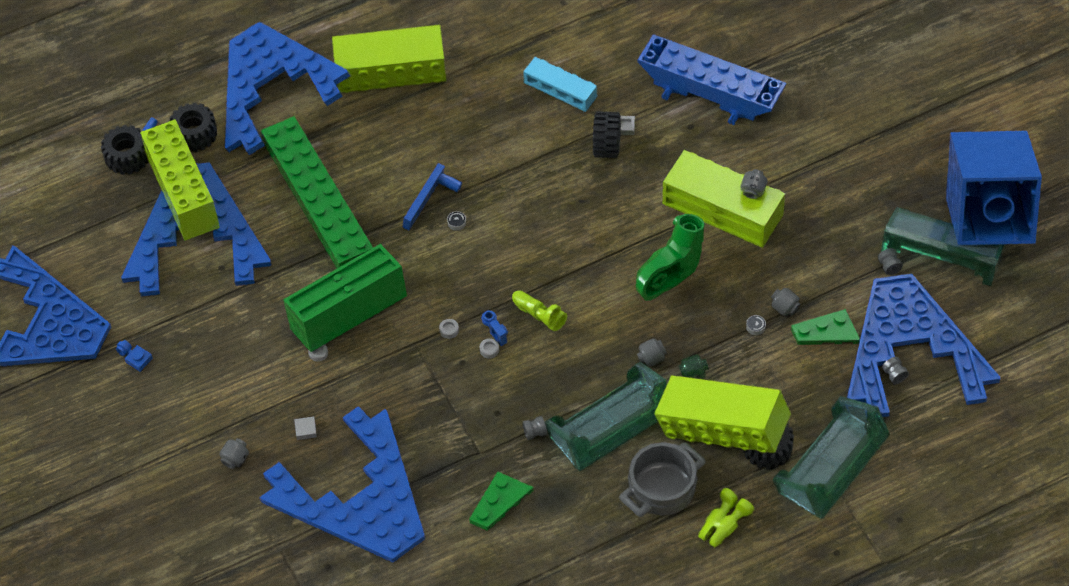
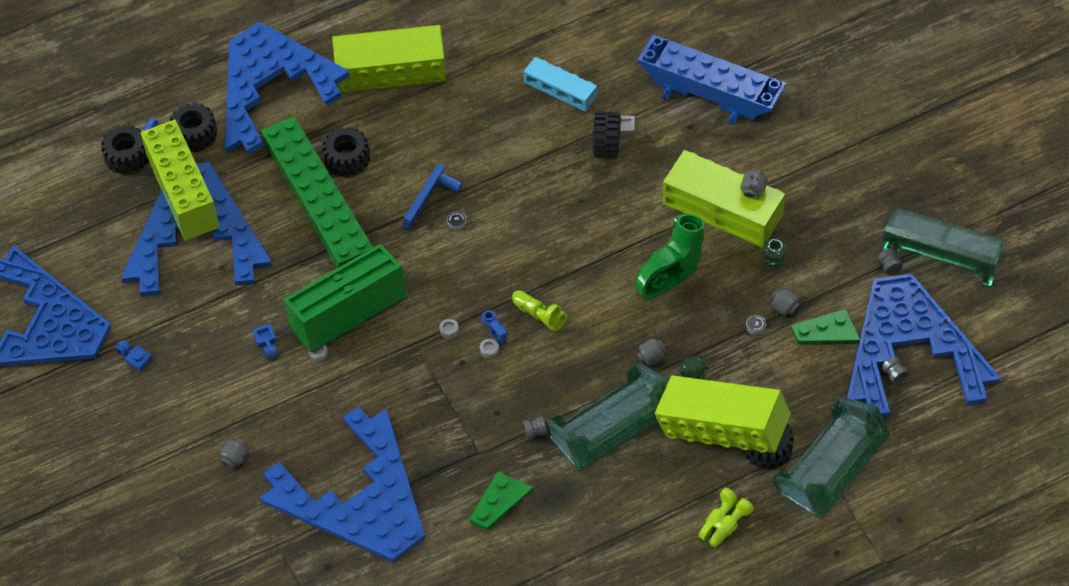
(265, 337): none -> blue plate
(305, 428): light grey tile -> none
(346, 140): none -> black tyre
(662, 479): dark grey piece -> none
(774, 252): none -> clear green head
(993, 187): blue brick -> none

